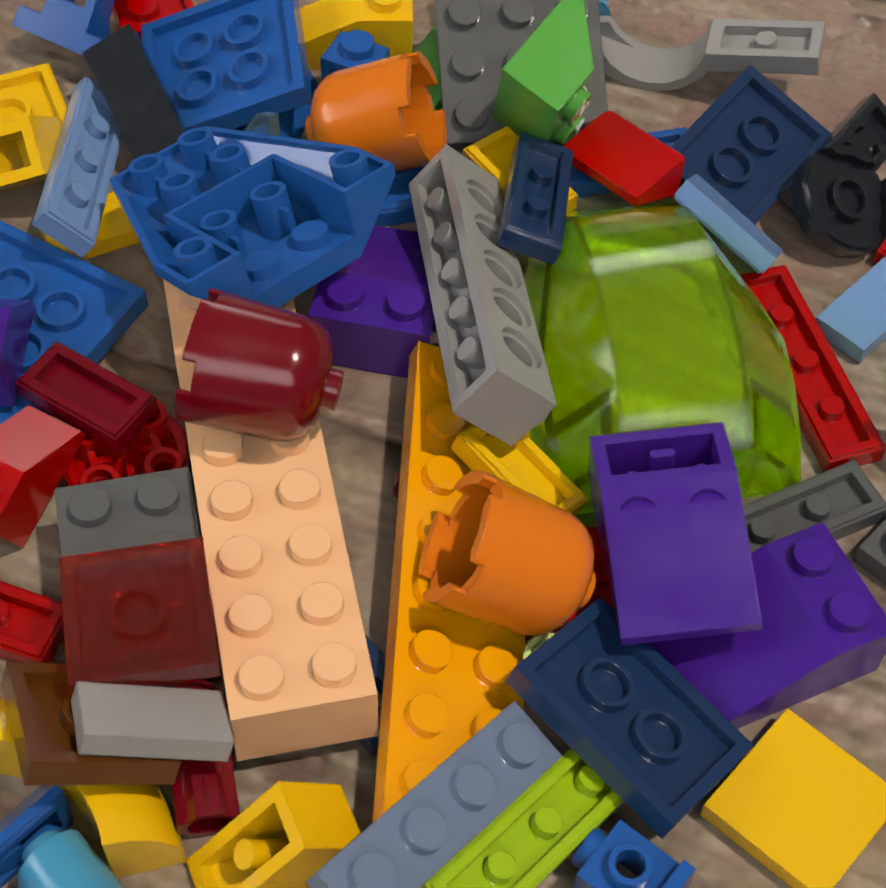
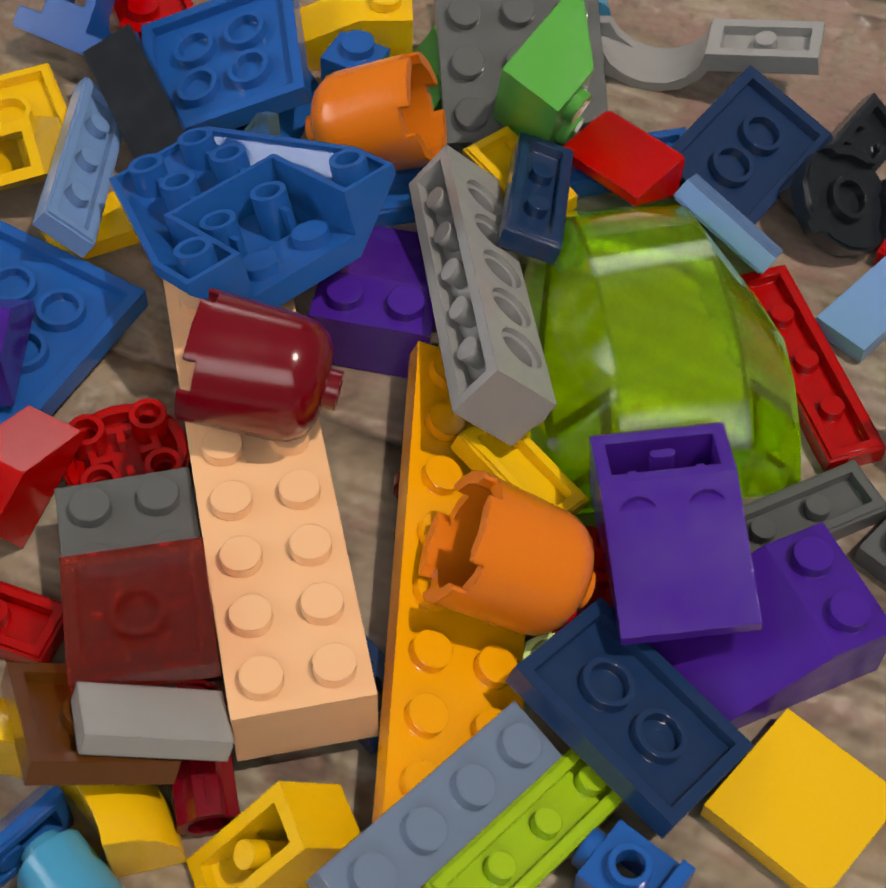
(87, 396): dark red tile -> none

